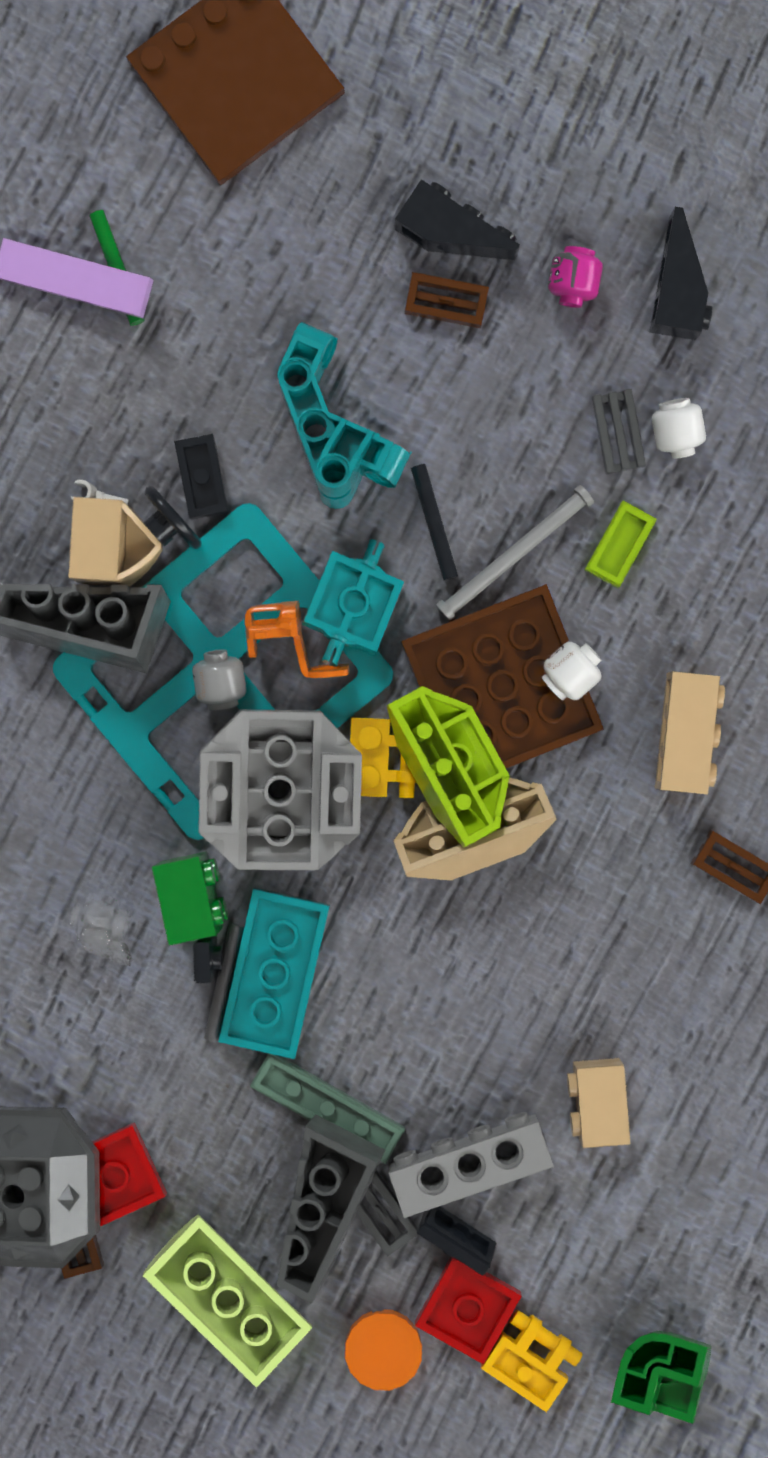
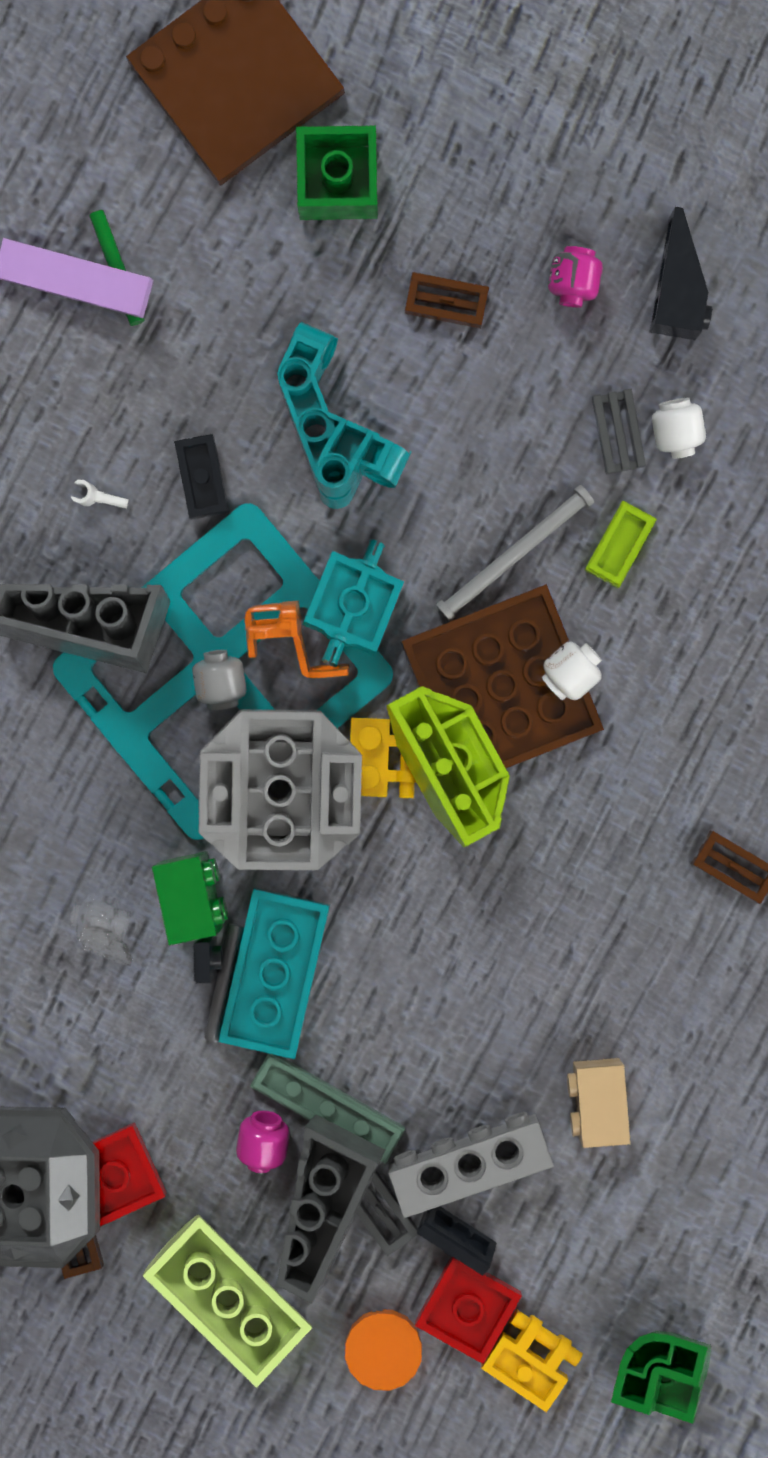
(115, 544): tan piece -> none
(262, 1141): none -> dark pink head
(336, 172): none -> green brick
(434, 522): black bar -> none
(434, 853): tan wedge -> none
(447, 227): black slope -> none
(689, 732): tan brick -> none

